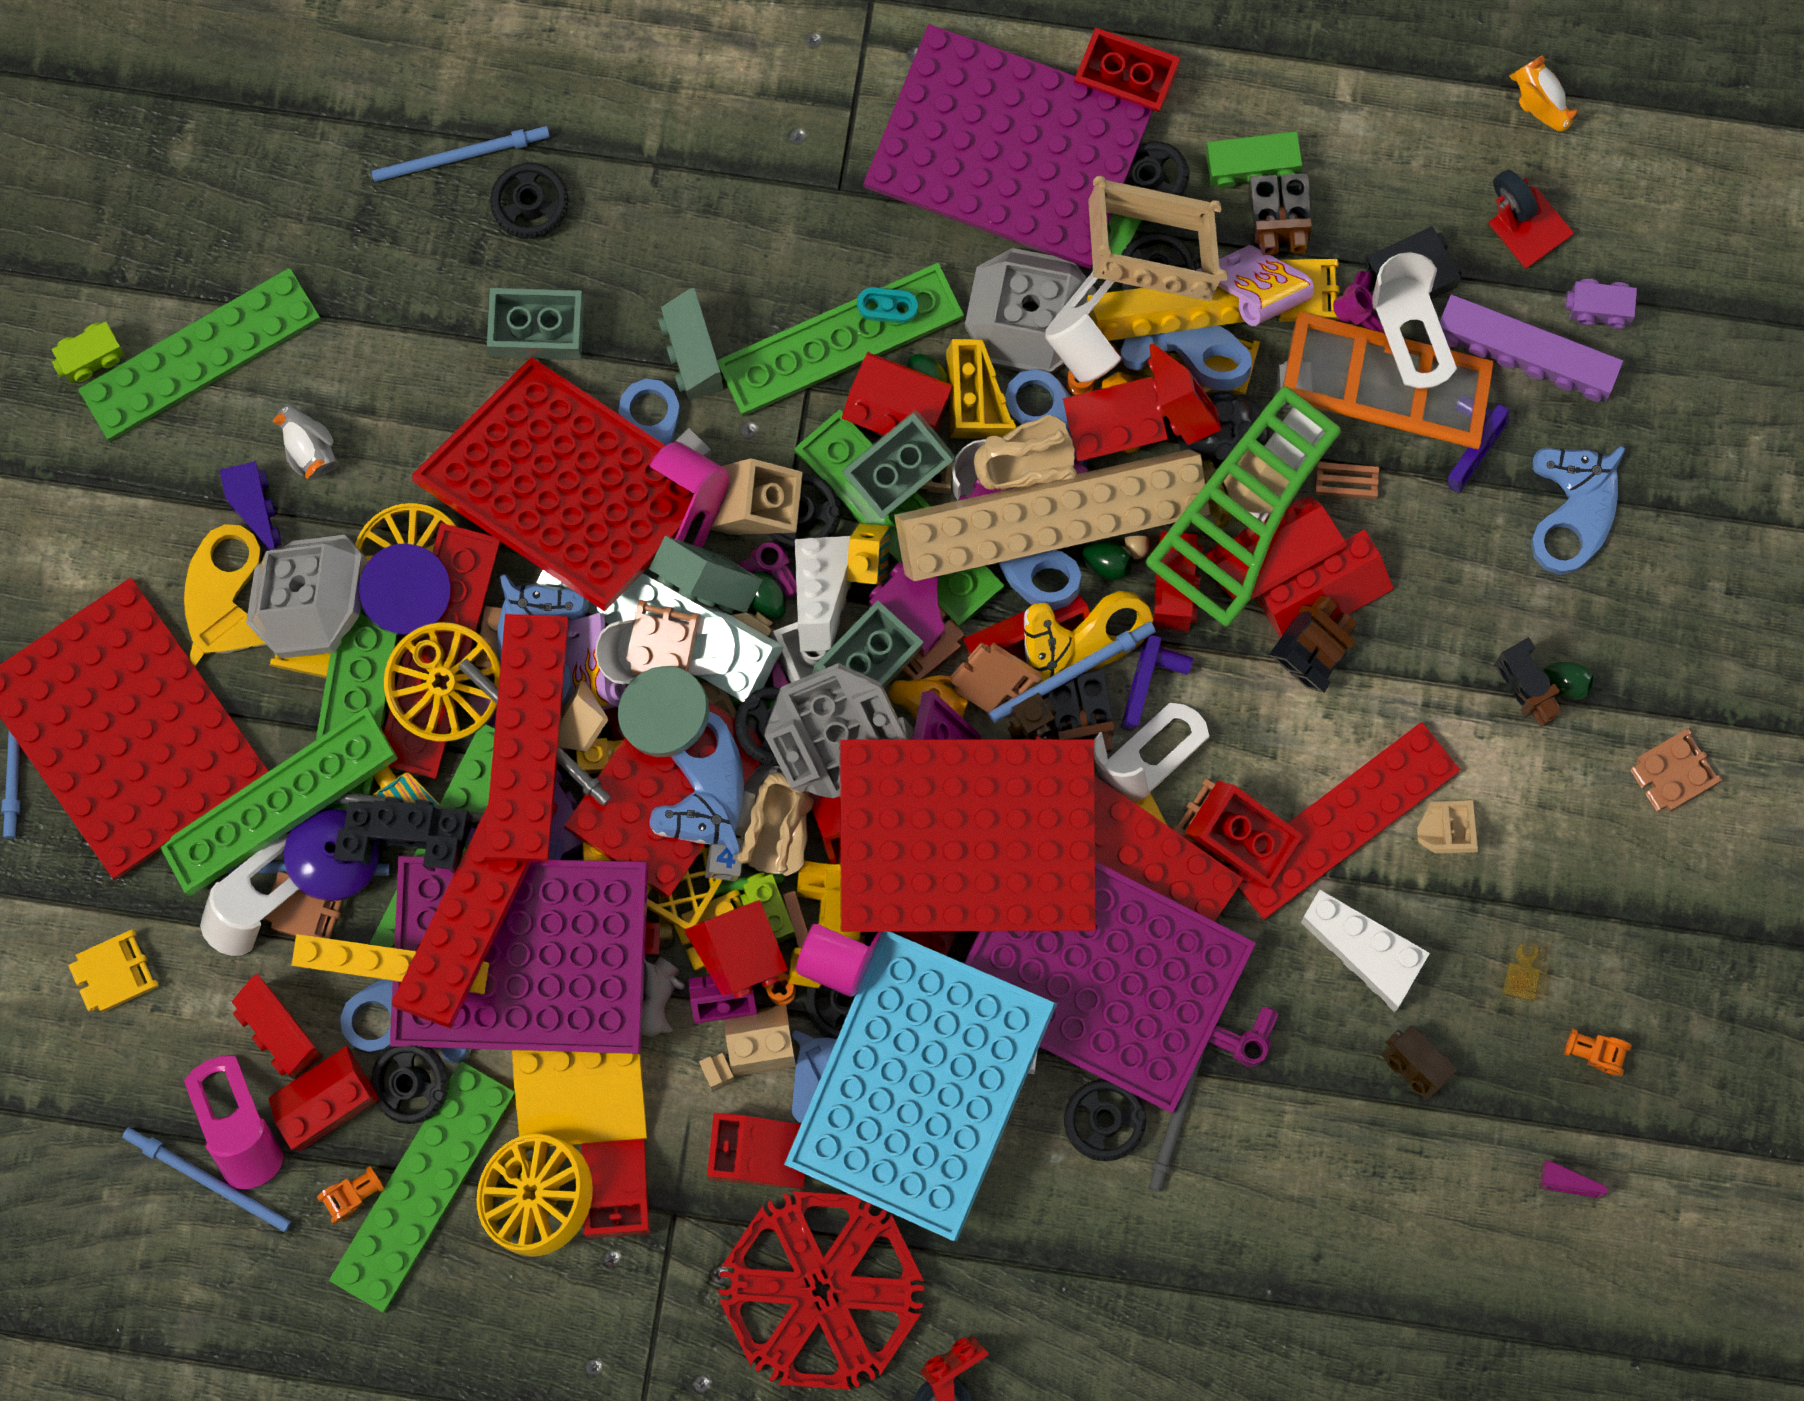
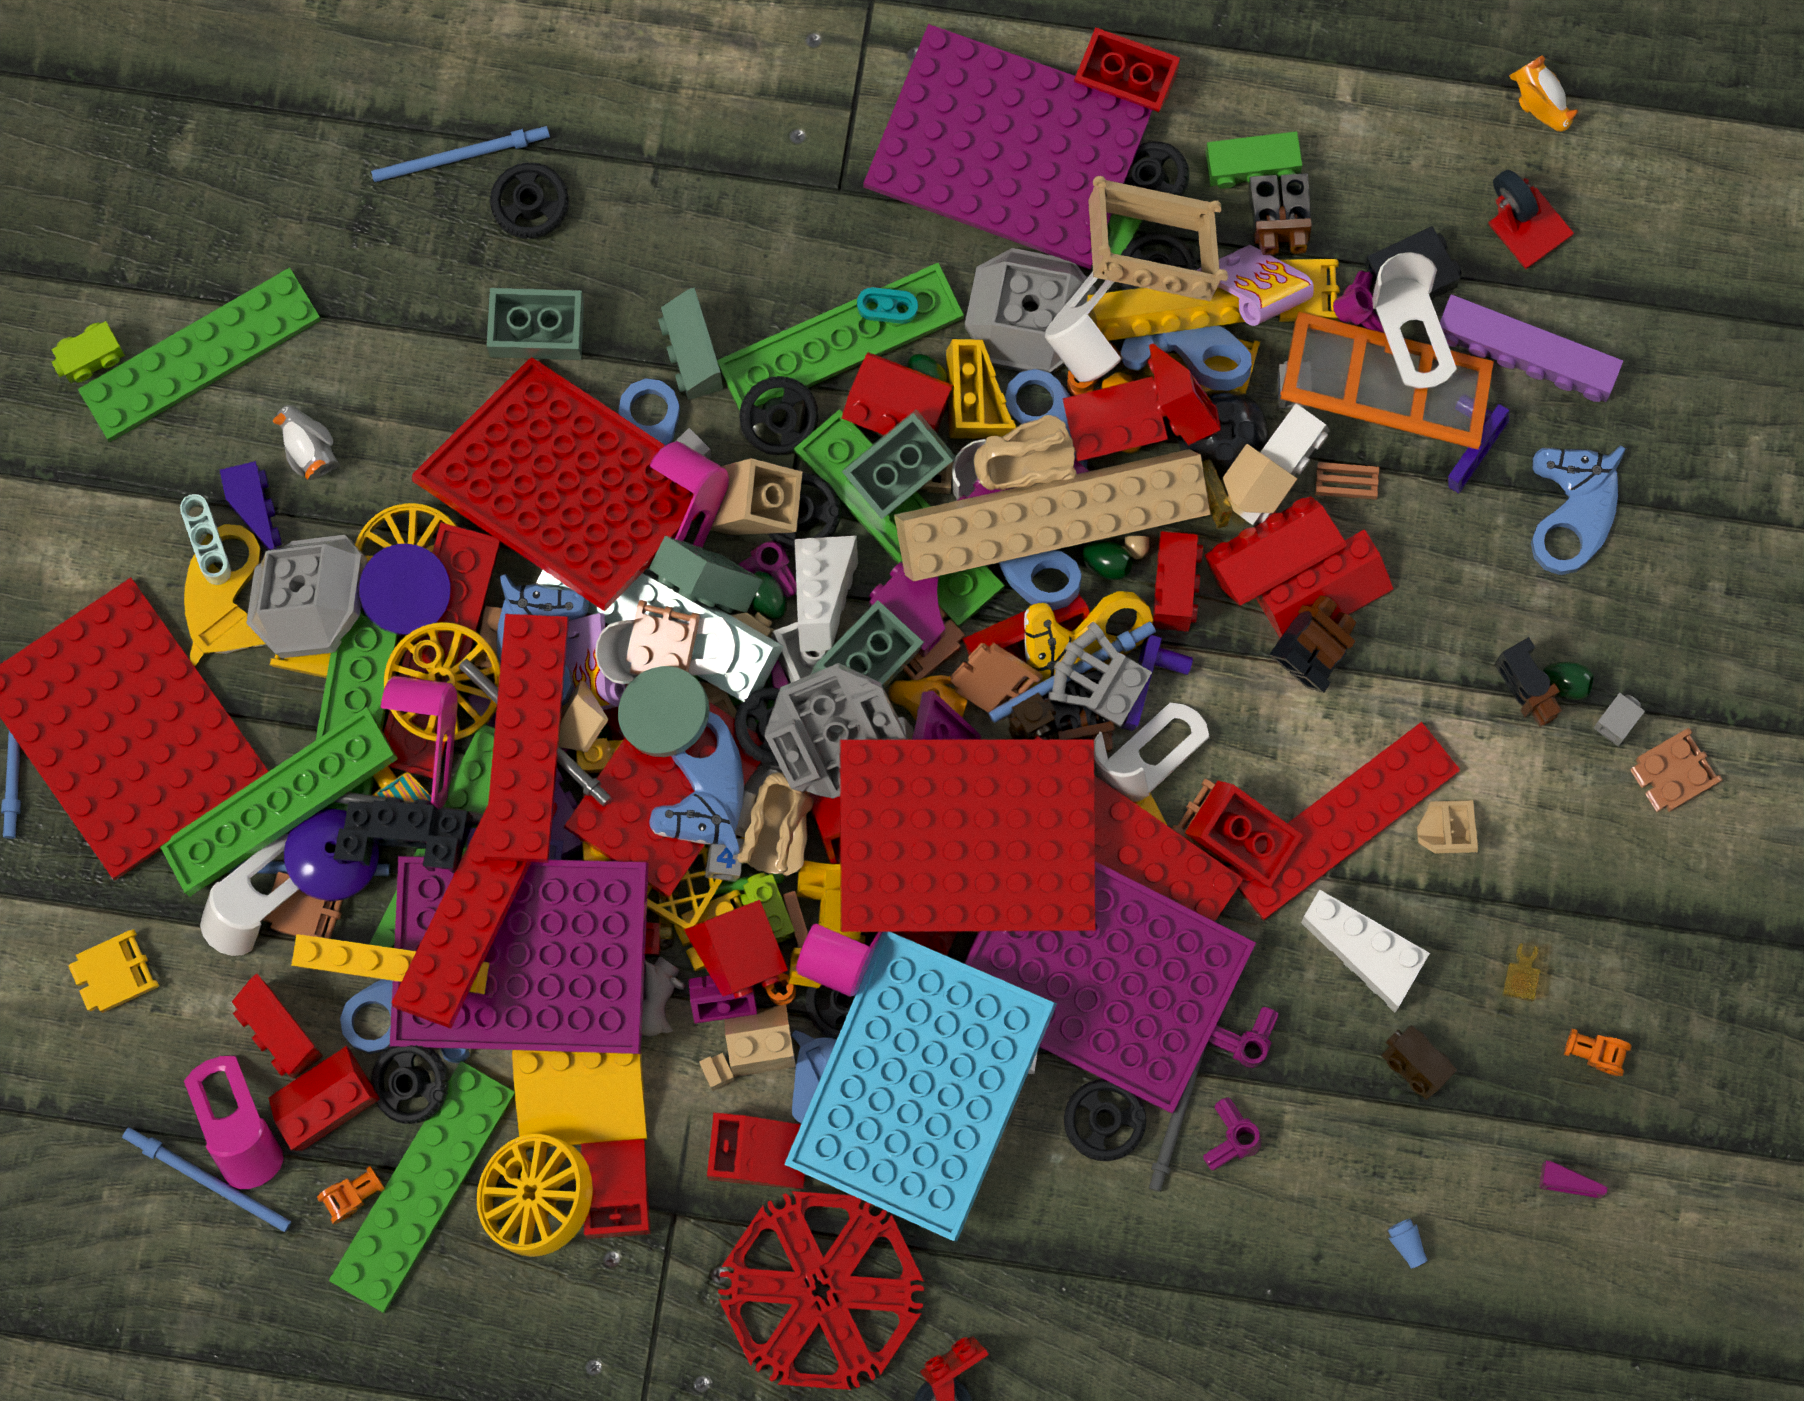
(205, 525): none -> light aqua beam
(429, 699): none -> dark pink piece
(752, 415): none -> black wheel
(869, 556): yellow torso -> none
(1116, 688): none -> light grey plate
(1236, 1127): none -> magenta axle
(1265, 531): bright green bar -> none
(1408, 1242): none -> medium blue cone
(1601, 303): medium lavender brick -> none
(1619, 718): none -> light grey brick

